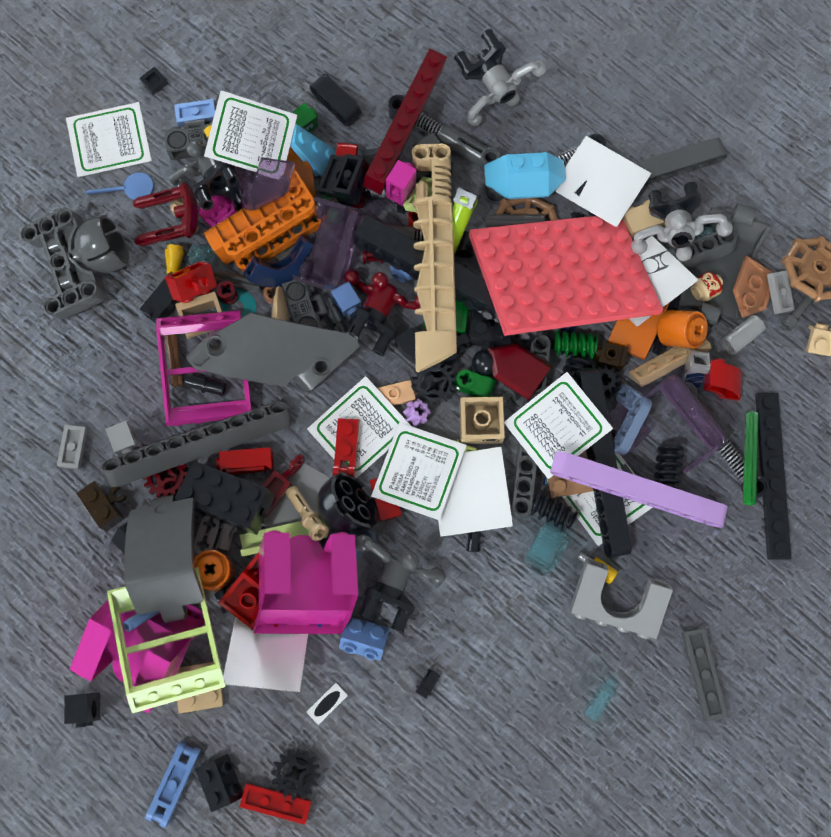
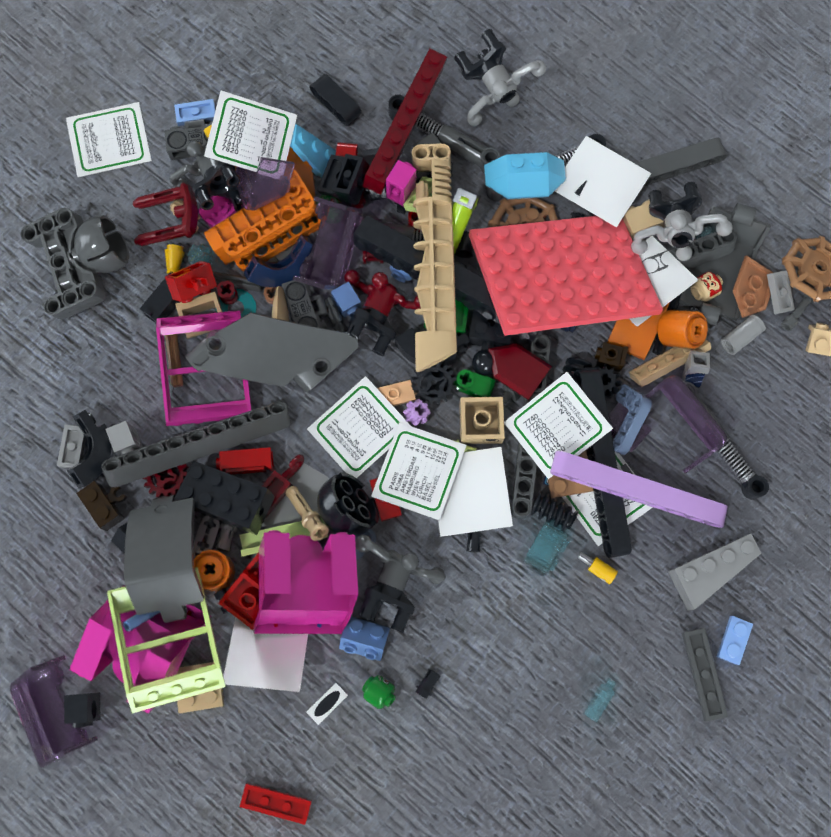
(42, 713): none -> clear purple windscreen
(97, 450): none -> black arch
(134, 186): medium blue piece -> none
(153, 80): black plate -> none
(173, 784): medium blue plate -> none
(204, 385): black axle -> none
(219, 782): black bracket -> none
(285, 778): black gear -> none
(306, 117): green brick -> none
(346, 446): red plate -> none
(379, 692): none -> green head
(504, 220): dark grey axle -> none
(575, 344): green piece -> none
(643, 619): light grey arch -> none
(668, 464): black piece -> none
(711, 571): none -> light grey wedge
(724, 380): red brick -> none
(734, 640): none -> light blue plate
(750, 458): green axle -> none
(773, 471): black plate -> none

